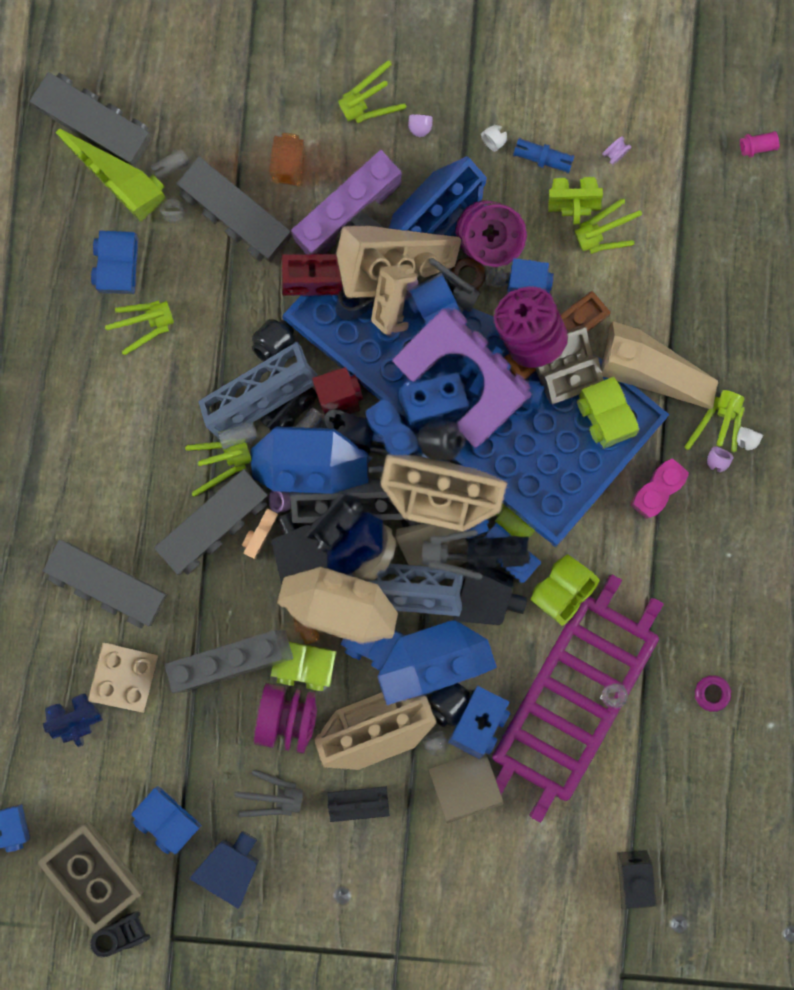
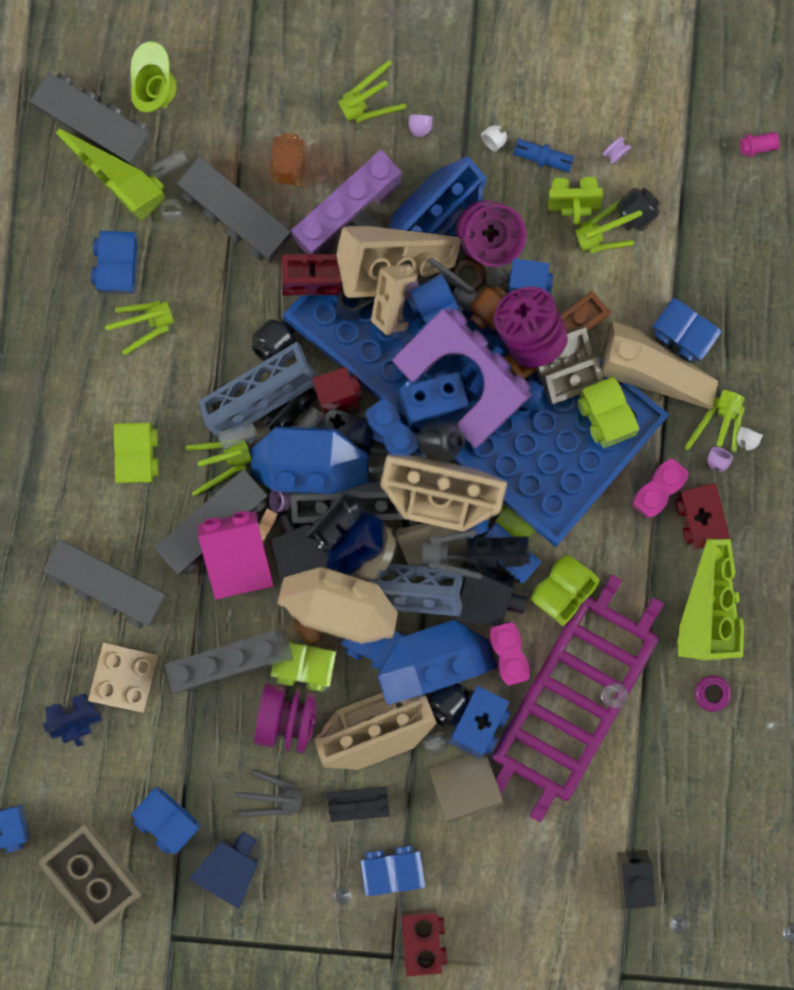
(121, 934): black piece -> none
(135, 453): none -> lime brick
(151, 78): none -> lime piece
(234, 554): none -> dark pink panel
(392, 871): none -> blue brick
(416, 943): none -> dark red brick
(484, 307): none -> dark orange head
(511, 661): none -> dark pink brick
(635, 201): none -> black head
(686, 331): none -> blue brick
(708, 501): none -> dark red brick
(710, 618): none -> lime wedge

